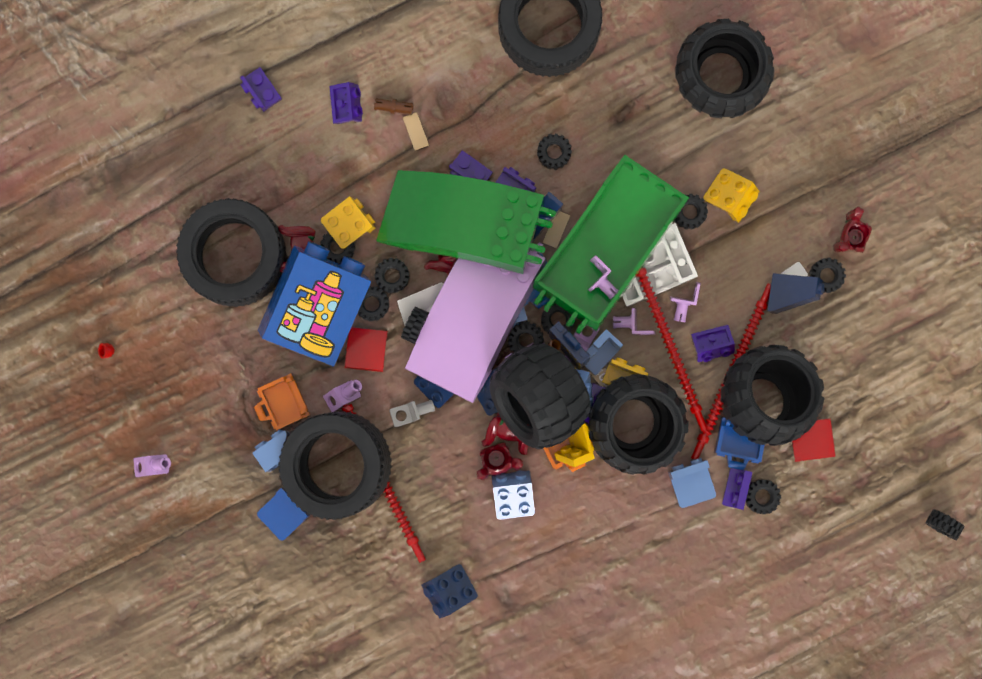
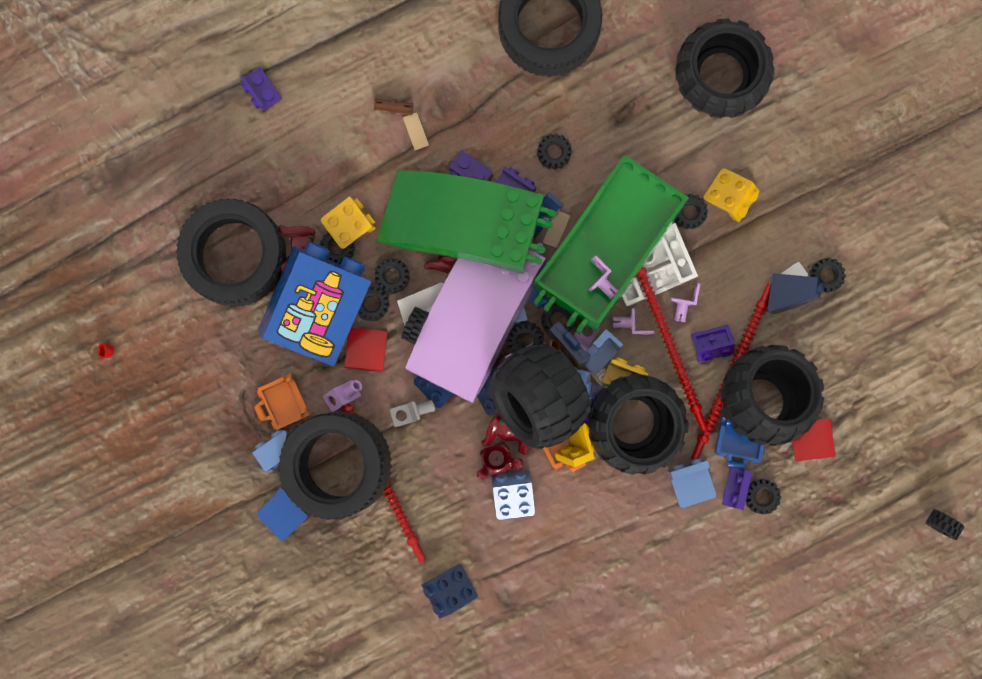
(152, 465): lavender bracket -> none
(346, 103): dark purple bracket -> none
(852, 228): dark red hair -> none

